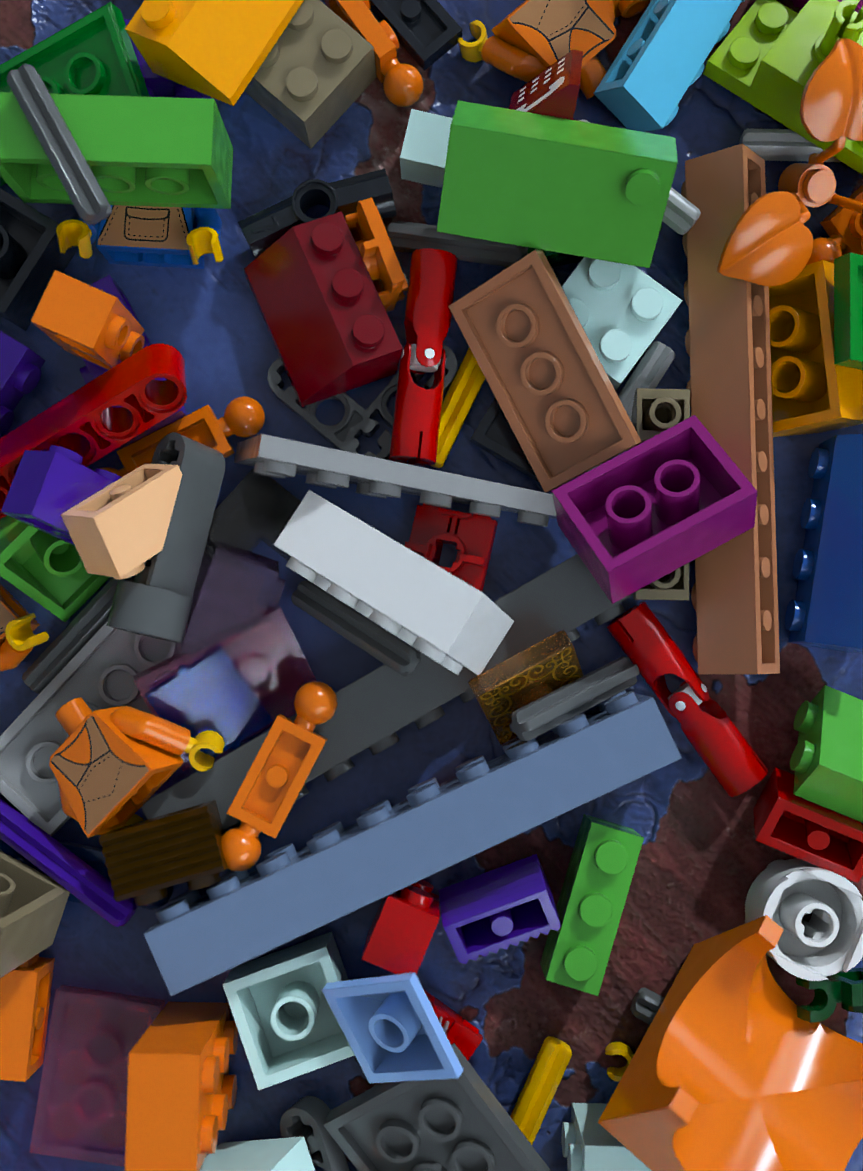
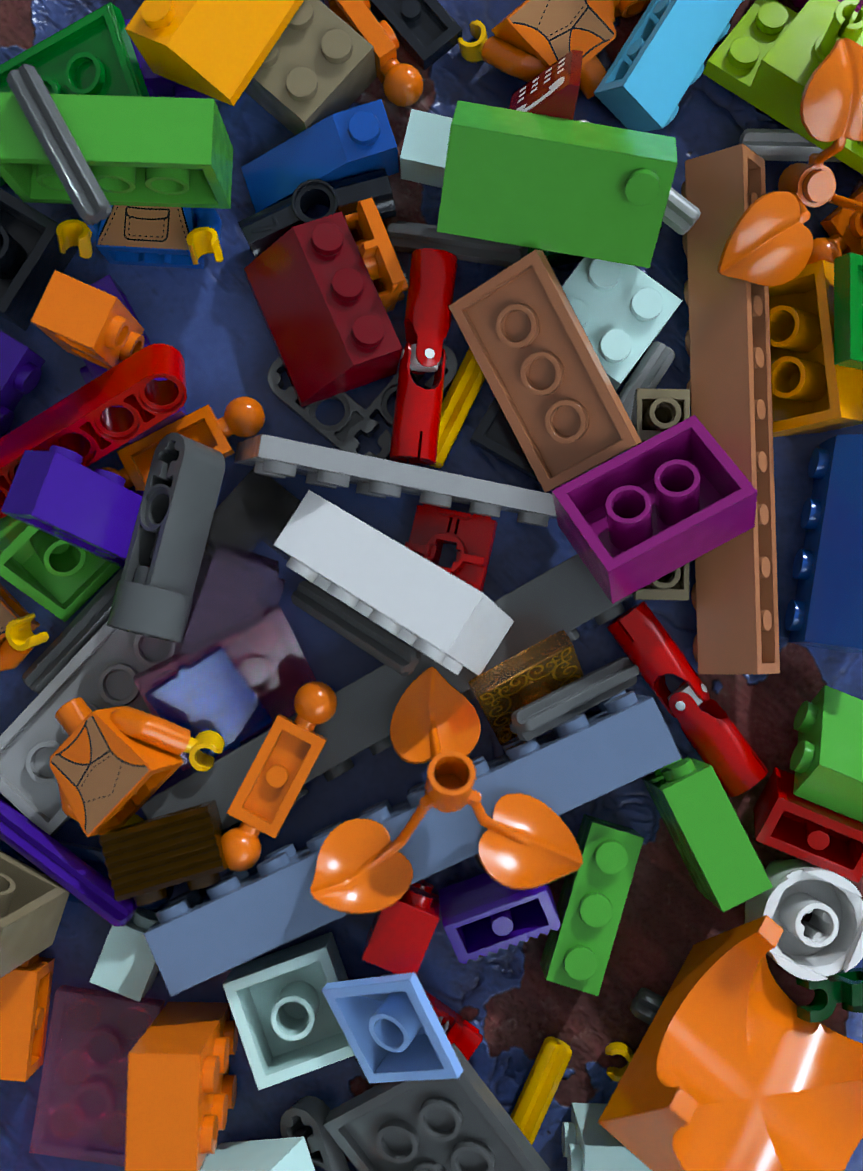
(125, 521): light nougat slope -> none
(126, 959): none -> light aqua brick
(330, 151): none -> blue slope
(524, 839): none -> orange plant
(707, 832): none -> bright green brick

